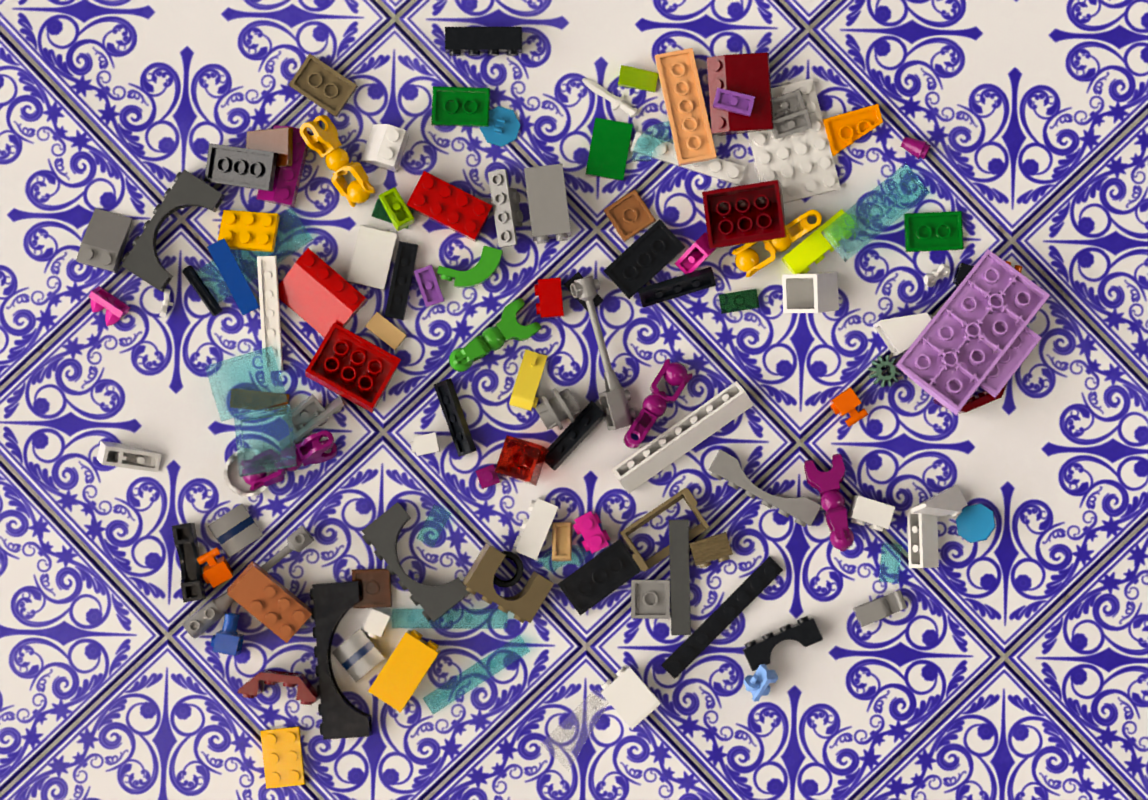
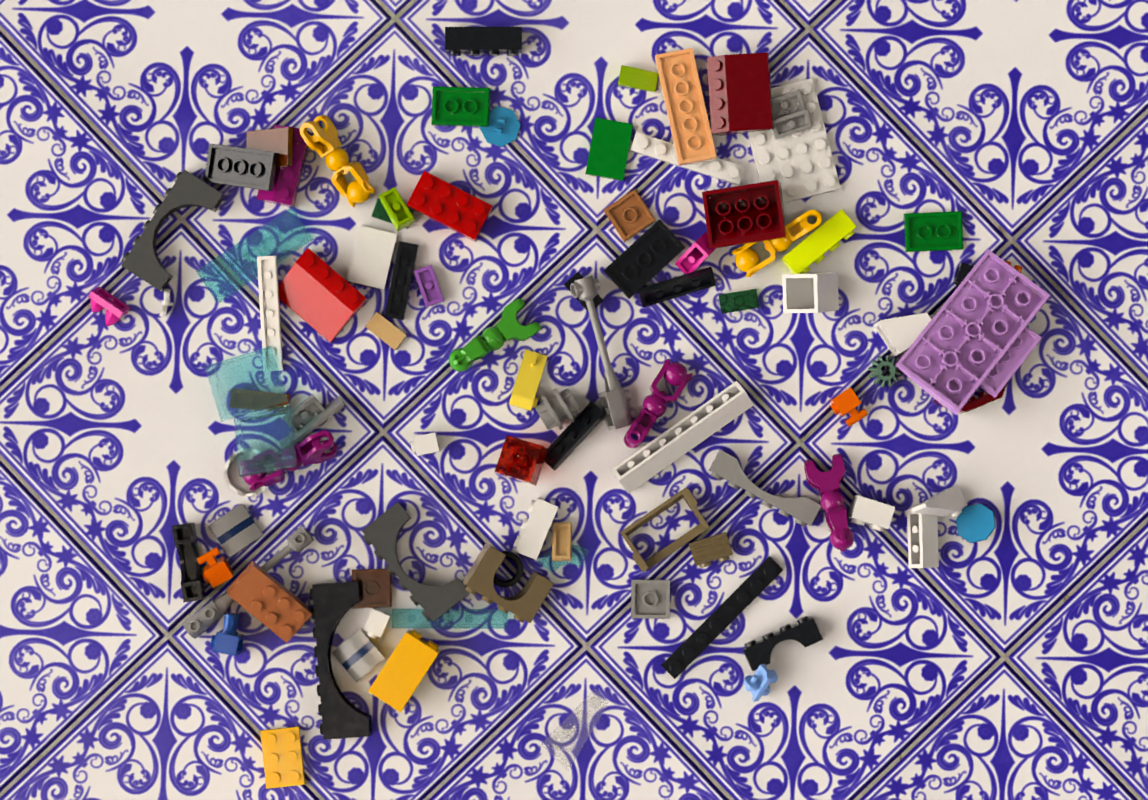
(104, 240): light grey slope -> none
(128, 456): white slope -> none
(202, 290): black axle -> none
(233, 276): blue tile -> none
(249, 230): yellow plate -> none
(305, 690): dark red slope -> none
(323, 85): dark tan plate -> none
(352, 367): red slope -> none
(385, 146): white slope -> none
(433, 525): clear light blue tile -> none
(454, 417): black plate -> none
(476, 674): clear light blue plate -> none
(477, 275): bright green arch -> none
(487, 476): magenta plate -> none
(505, 208): light grey bracket -> none
(547, 203): light grey brick -> none
(550, 298): red brick -> none
(593, 536): dark pink brick -> none
(599, 577): black plate -> none
(616, 101): white sword -> none
(630, 696): white slope -> none
(650, 140): clear light blue tile -> none
(679, 577): dark grey tile -> none
(733, 102): medium lavender plate -> none
(850, 126): light orange wing -> none
(875, 212): clear light blue plate -> none
(879, 608): light grey piece -> none
(890, 563): clear light blue tile -> none
(916, 147): magenta cone -> none
(942, 271): white piece -> none

